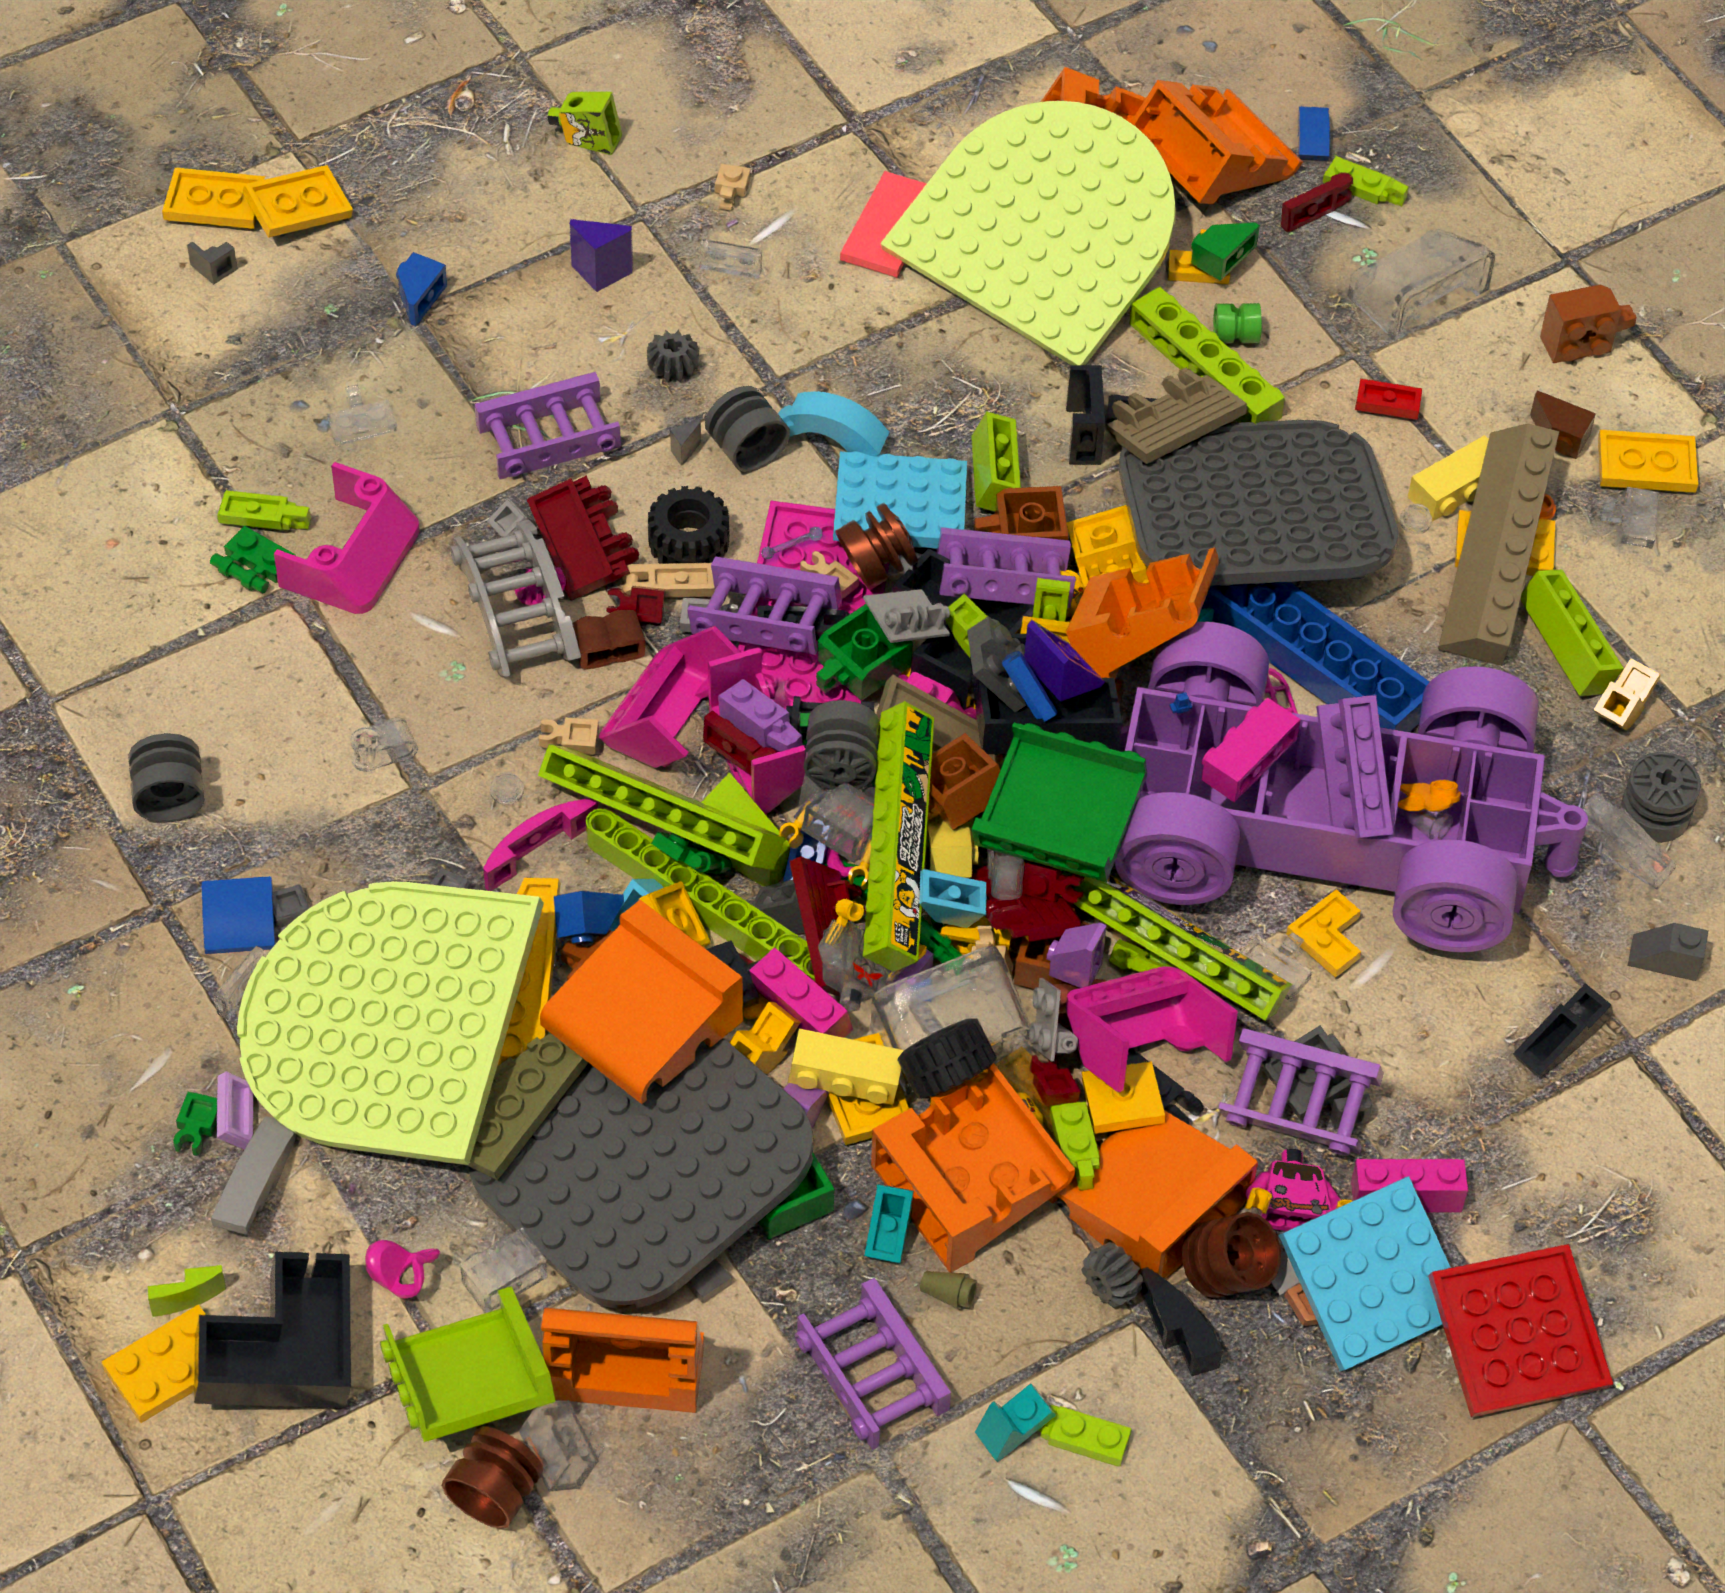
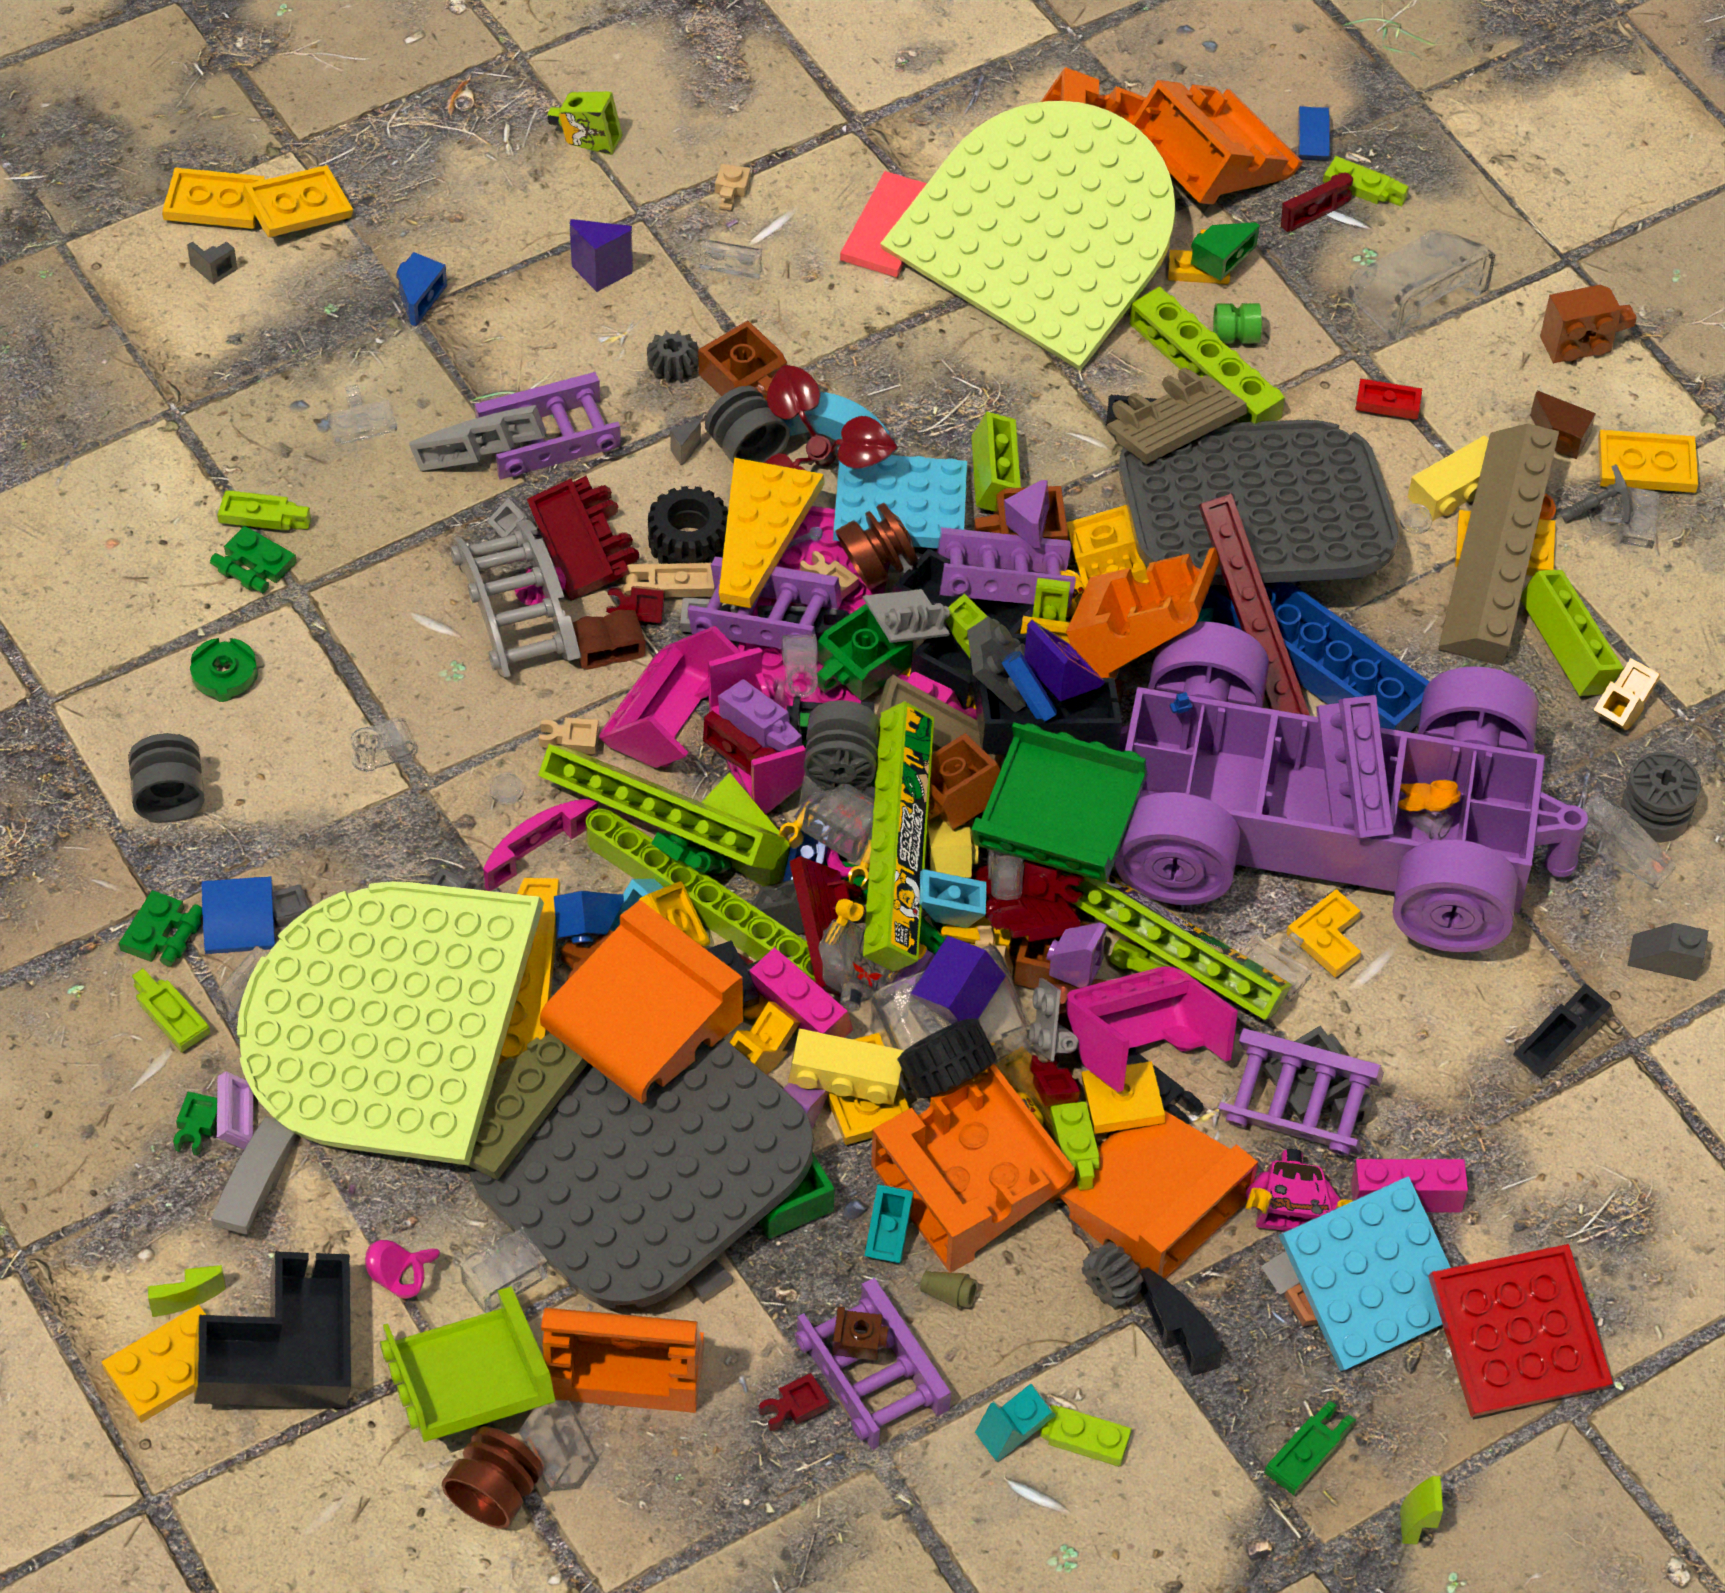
(153, 924): none -> green plate
(169, 1011): none -> lime hinge
(223, 684): none -> green plate
(363, 568): dark pink windscreen -> none
(480, 436): none -> light grey slope
(740, 360): none -> dark orange hinge
(762, 519): none -> yellow wing
(798, 1400): none -> dark red plate
(800, 657): none -> clear piece
(855, 1345): none -> reddish brown brick
(863, 438): none -> dark red plant
(958, 981): none -> dark purple slope
(1028, 512): none -> medium lavender slope
(1087, 428): black panel -> none
(1231, 1255): copper wheel -> none
(1250, 749): dark pink brick -> none
(1252, 601): none -> dark red plate
(1308, 1449): none -> green hinge
(1421, 1509): none -> lime slope
(1593, 500): none -> dark grey piece

